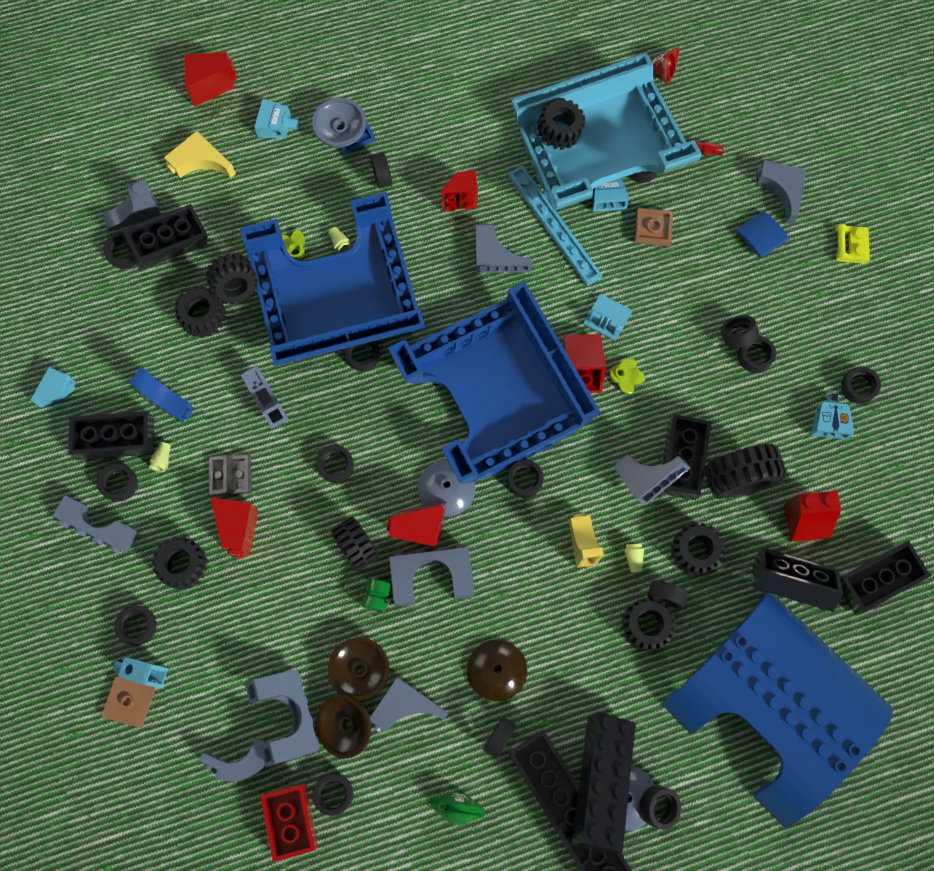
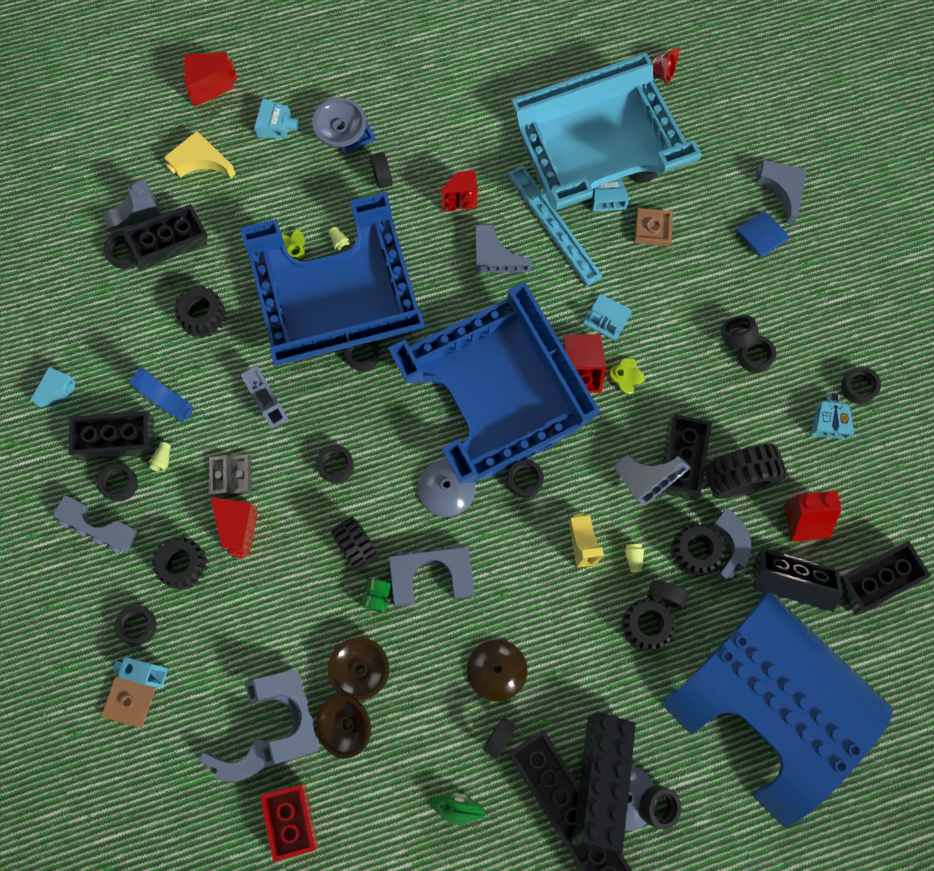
(231, 267): black tyre -> none
(316, 794): black tyre -> none
(400, 702): sand blue arch -> none
(418, 524): red slope -> none
(564, 112): black tyre -> none
(708, 148): red pin -> none
(739, 543): none -> sand blue arch
(858, 244): neon yellow plate -> none

